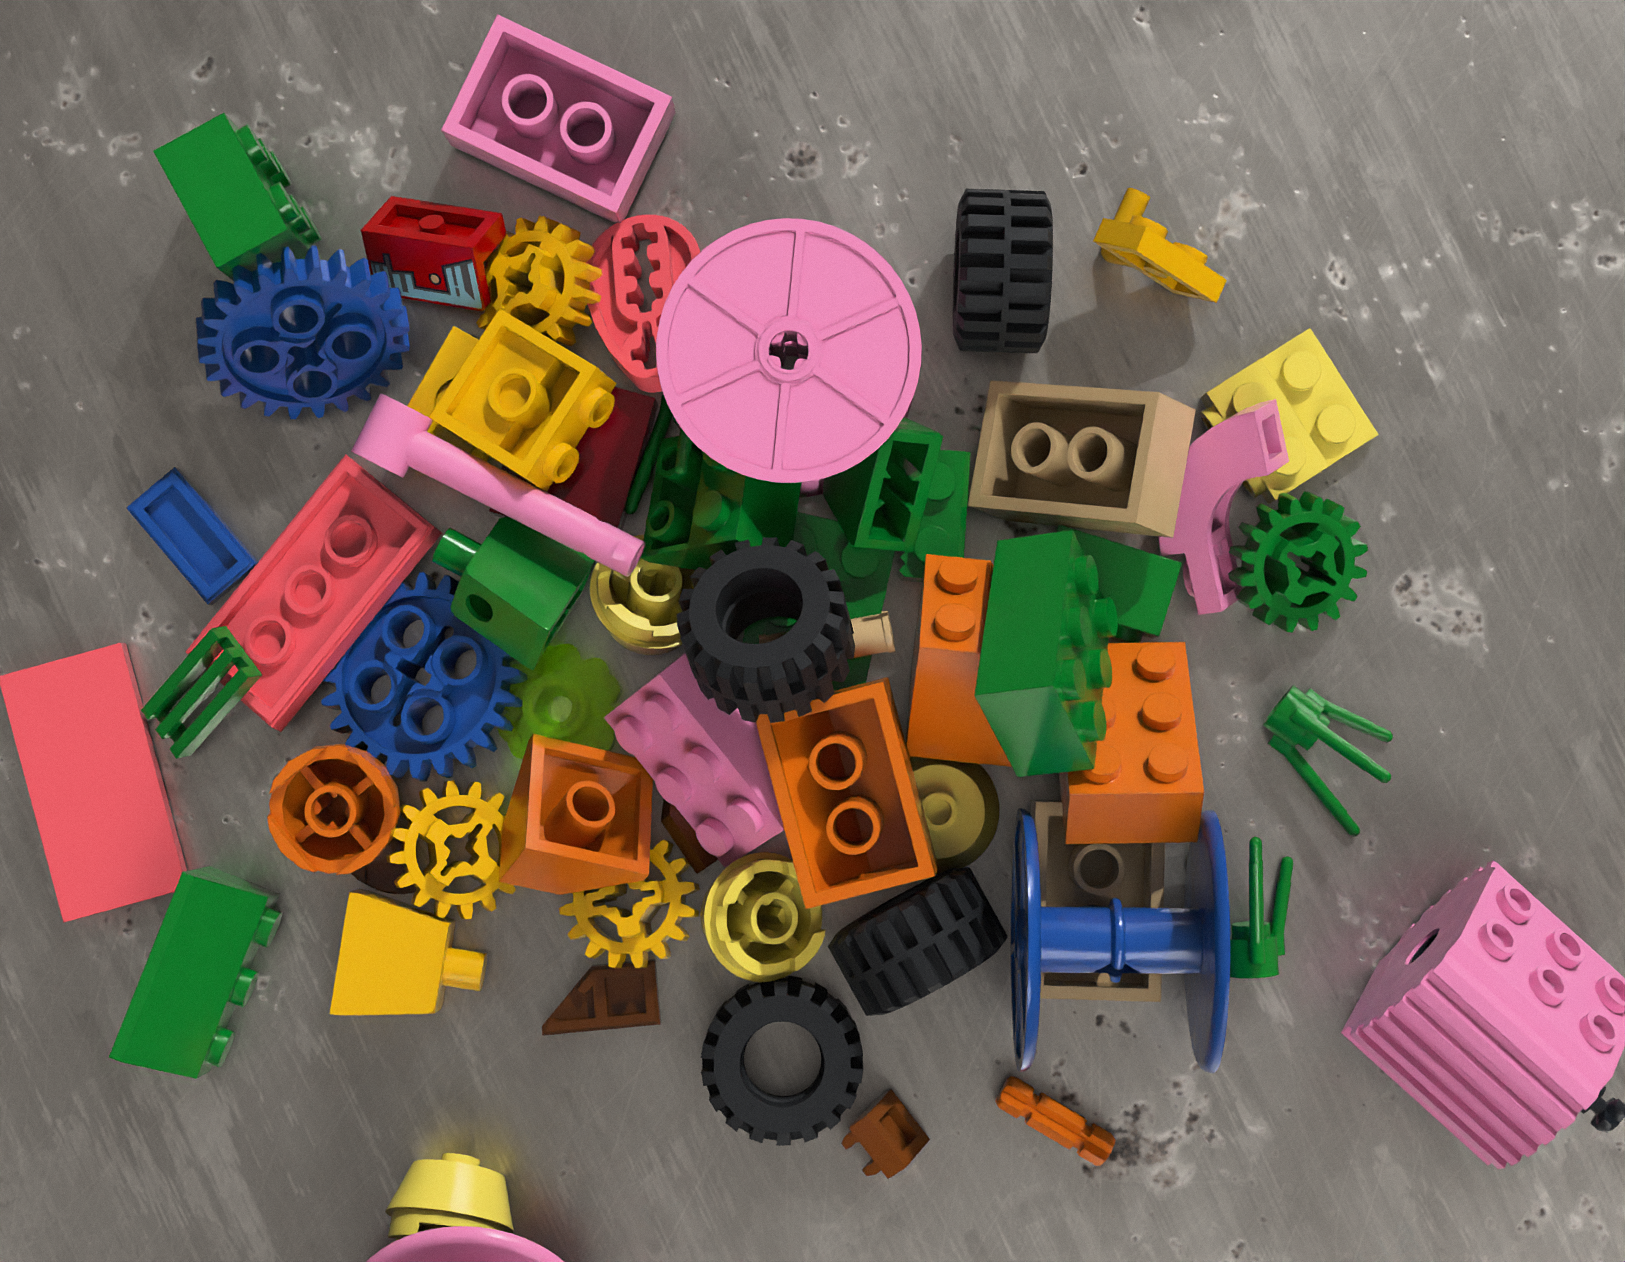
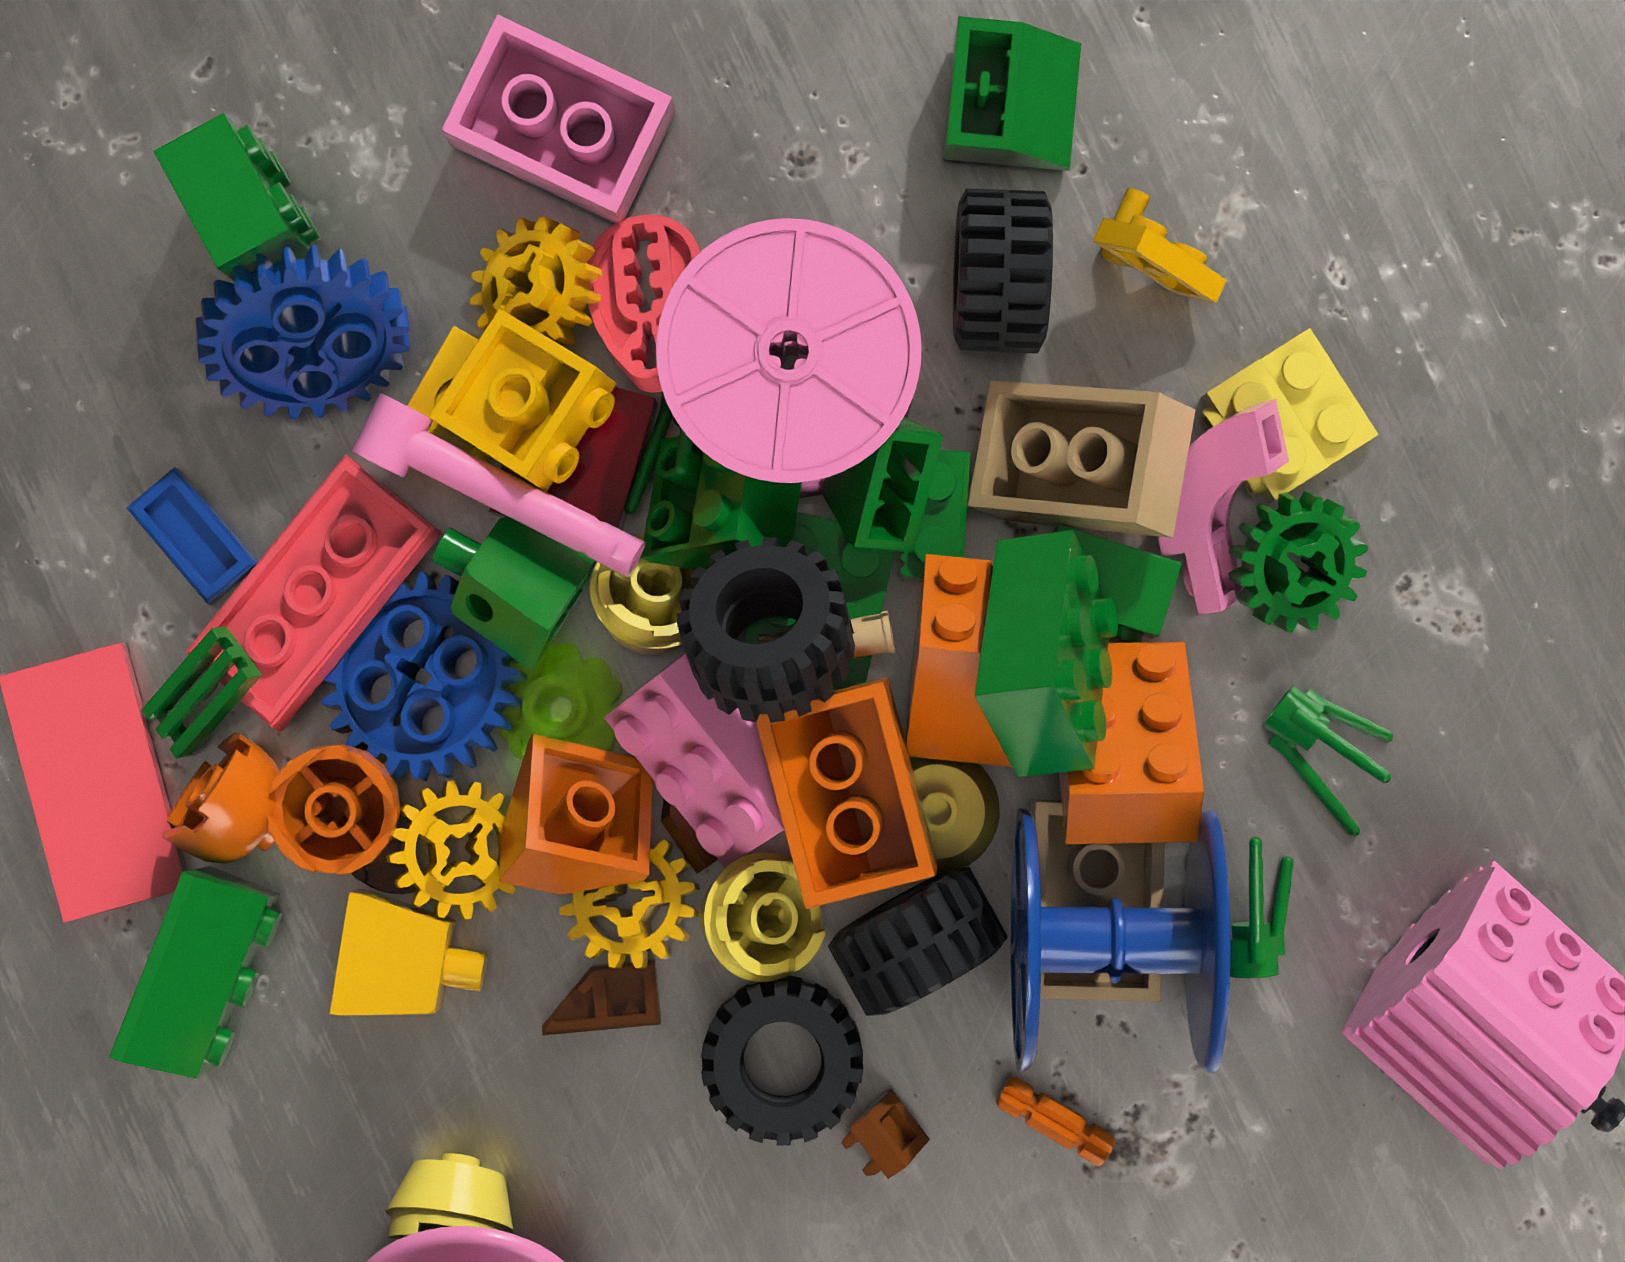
(226, 805): none -> orange cylinder
(433, 250): red panel -> none
(1011, 95): none -> green slope

